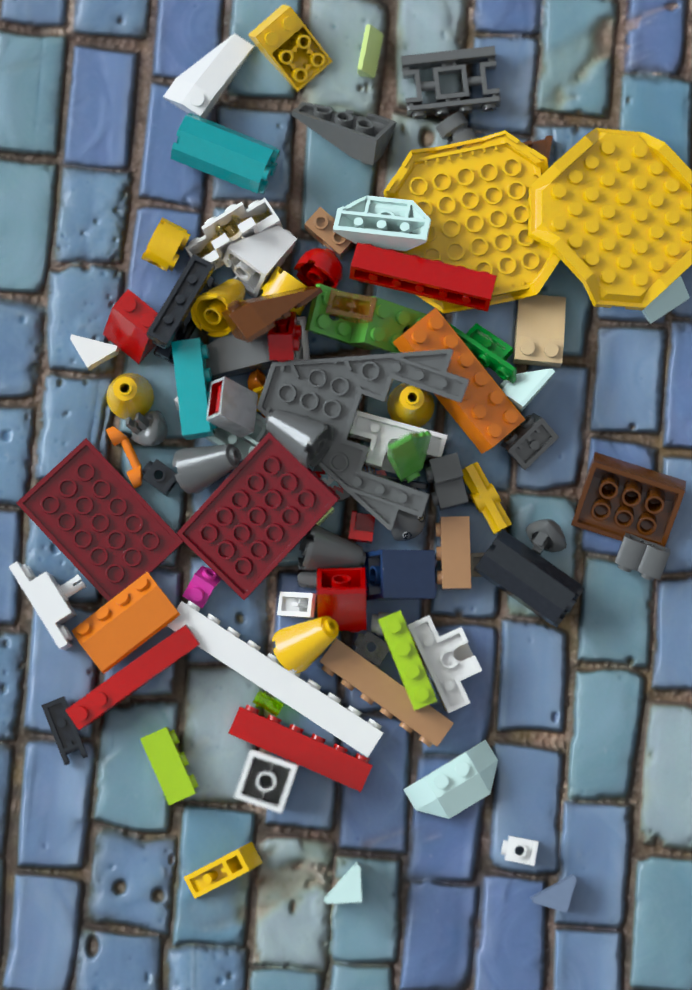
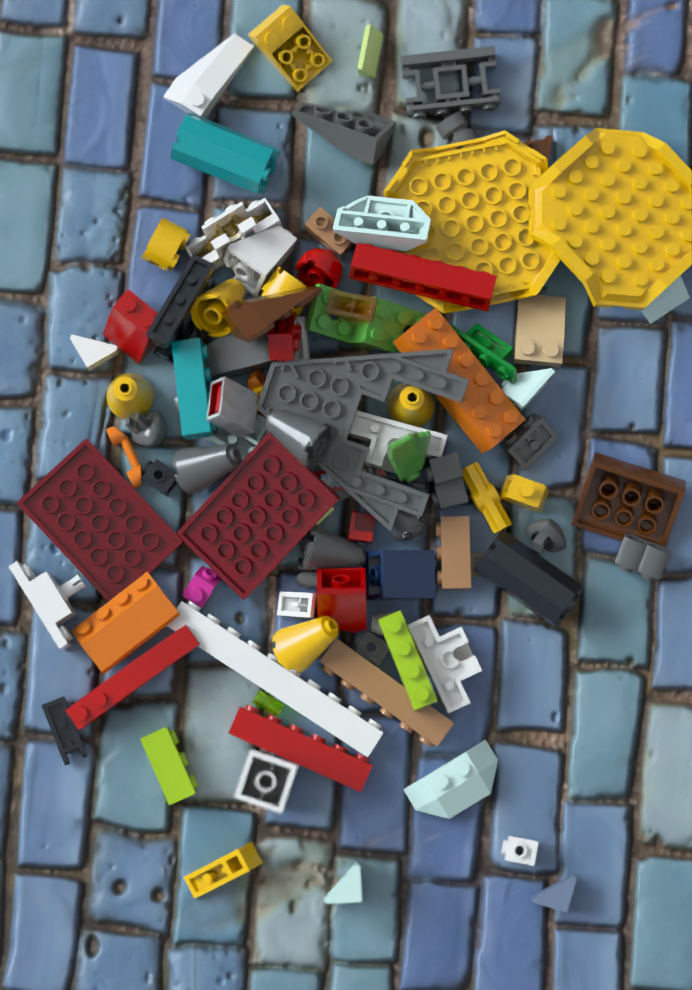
(524, 493): none -> yellow torso

